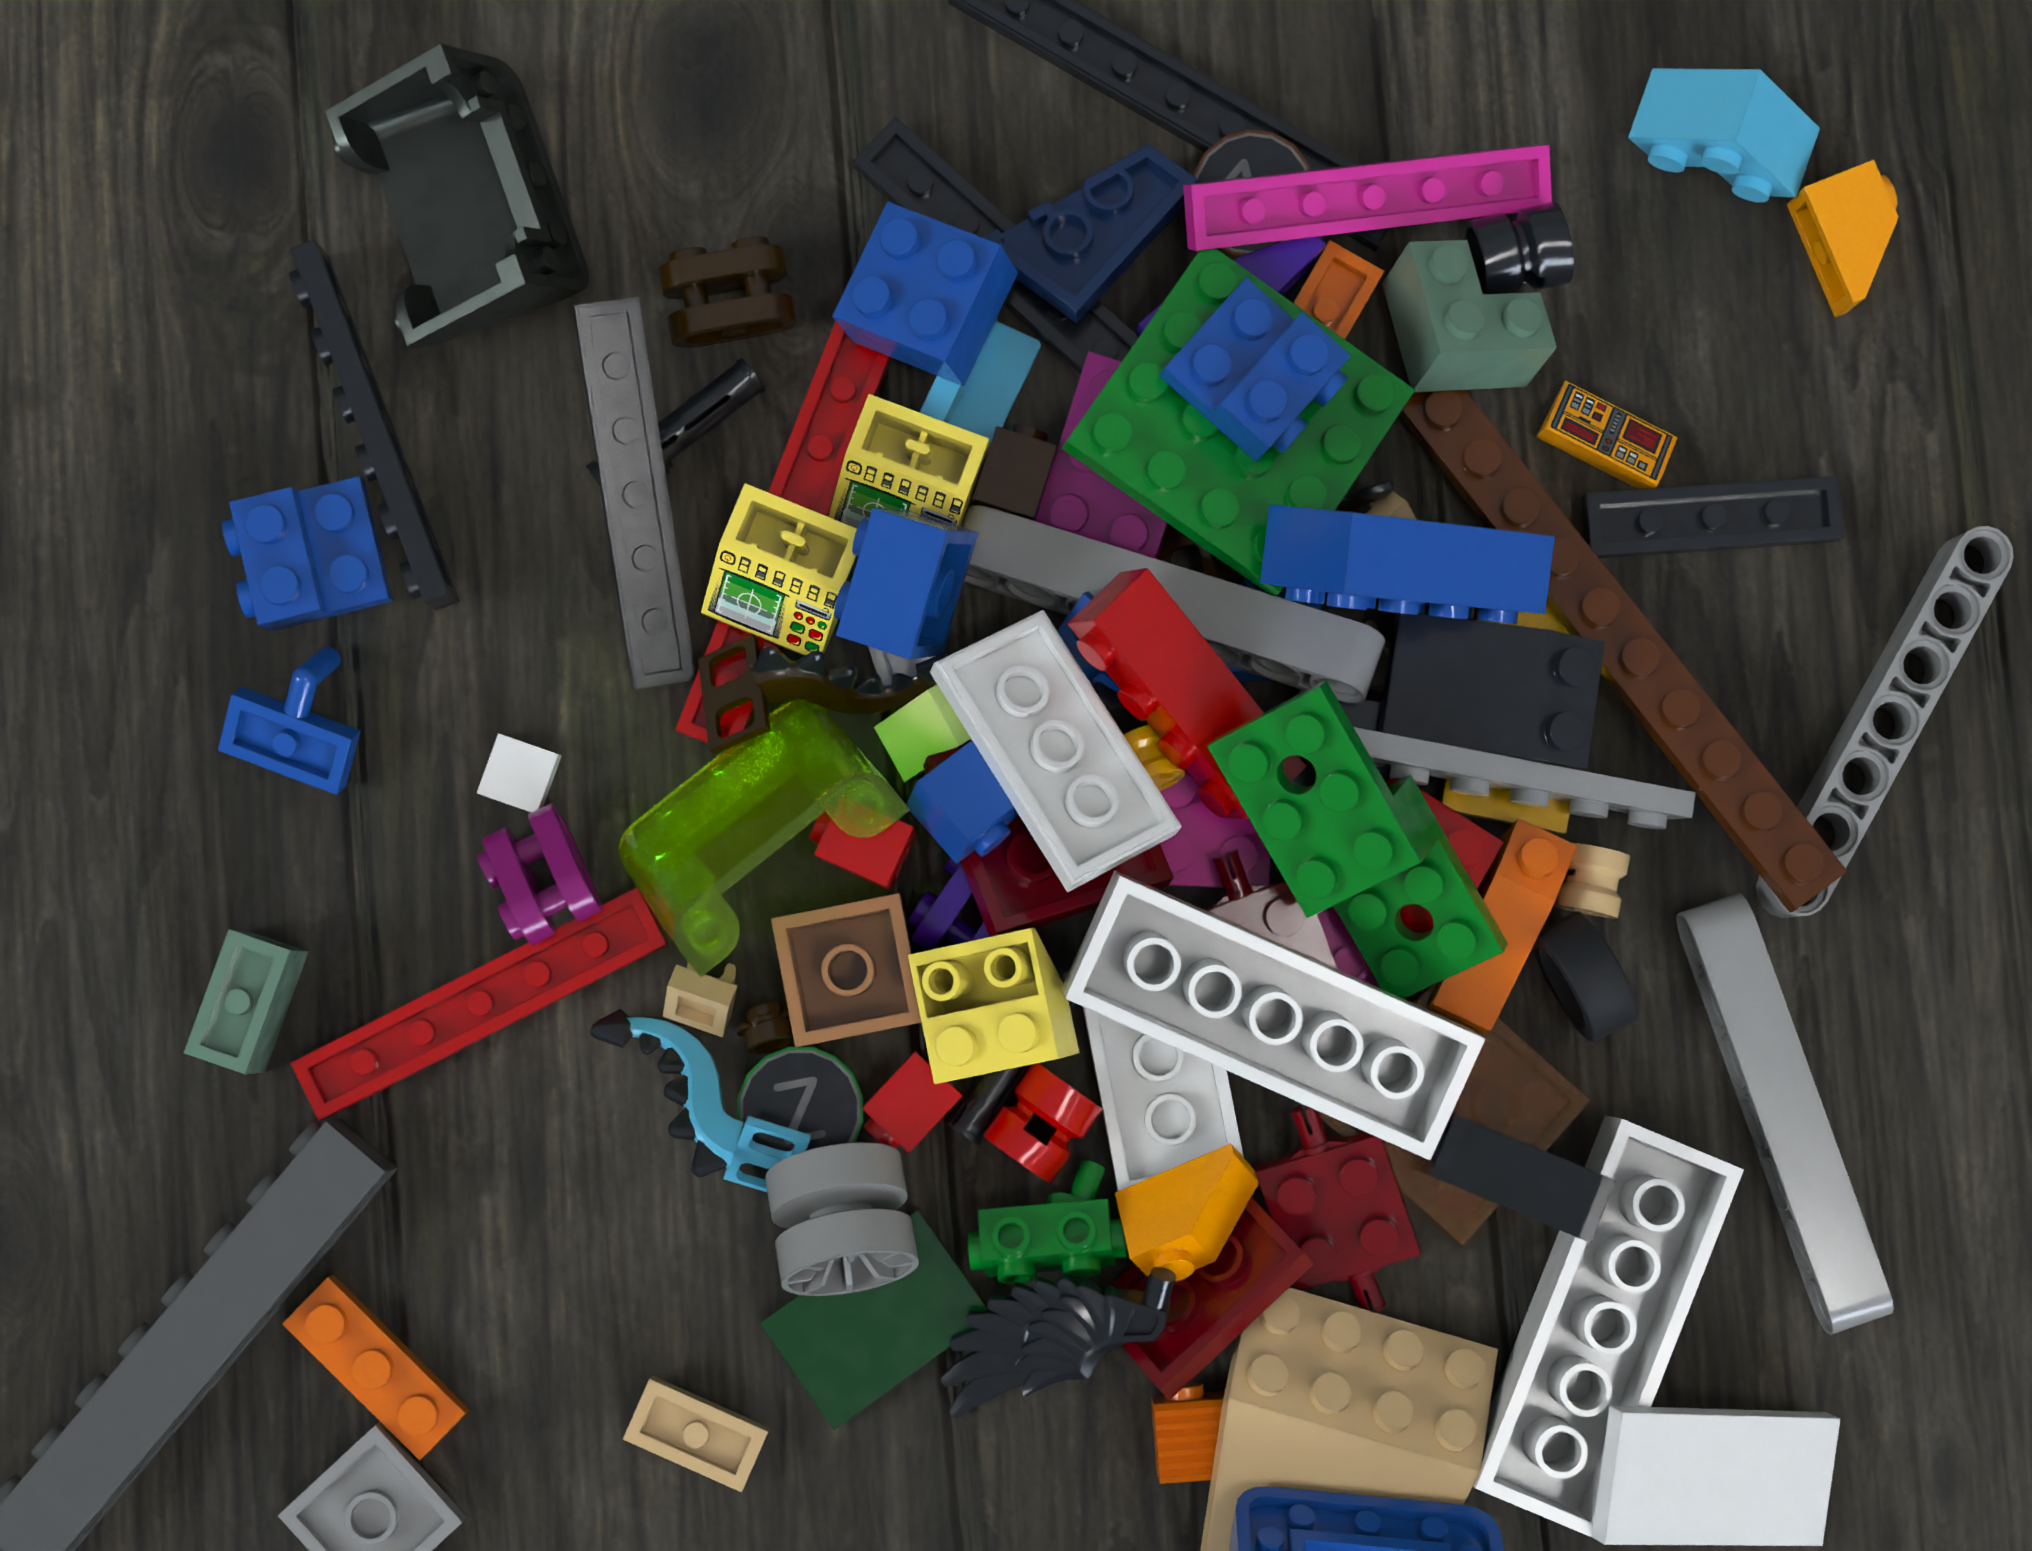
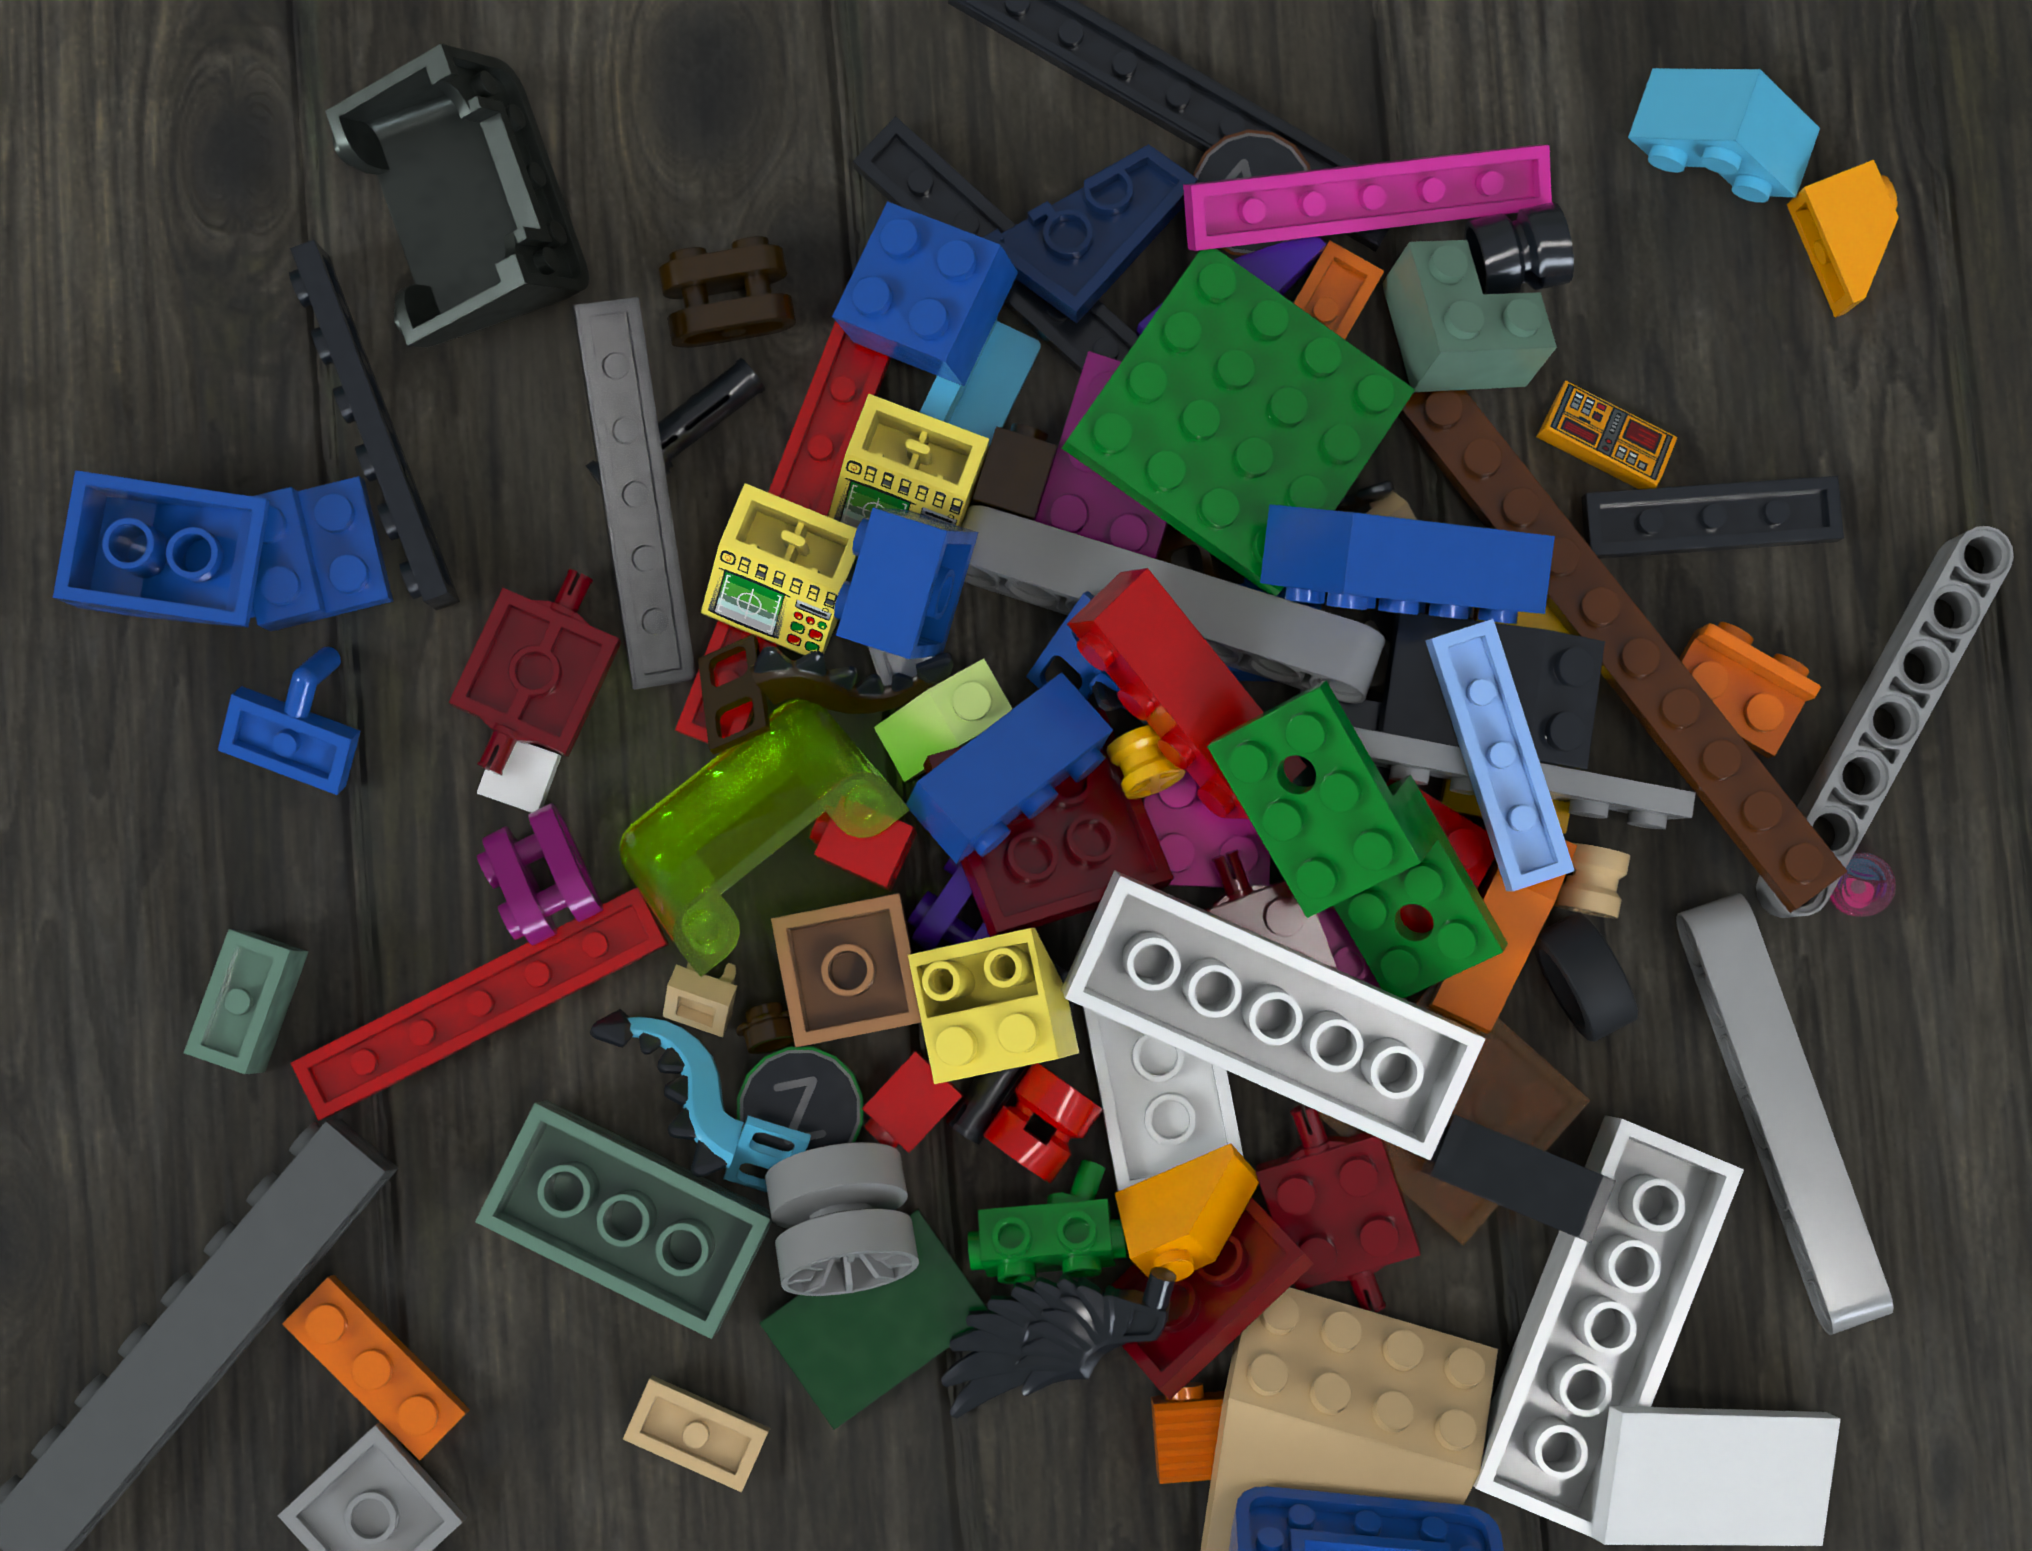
(160, 550): none -> blue slope
(535, 672): none -> dark red plate
(625, 1217): none -> sand green brick
(1055, 750): white tile -> none
(1257, 370): blue plate -> none
(1500, 755): none -> light blue plate
(1748, 686): none -> orange bracket
(1865, 887): none -> clear pink tile

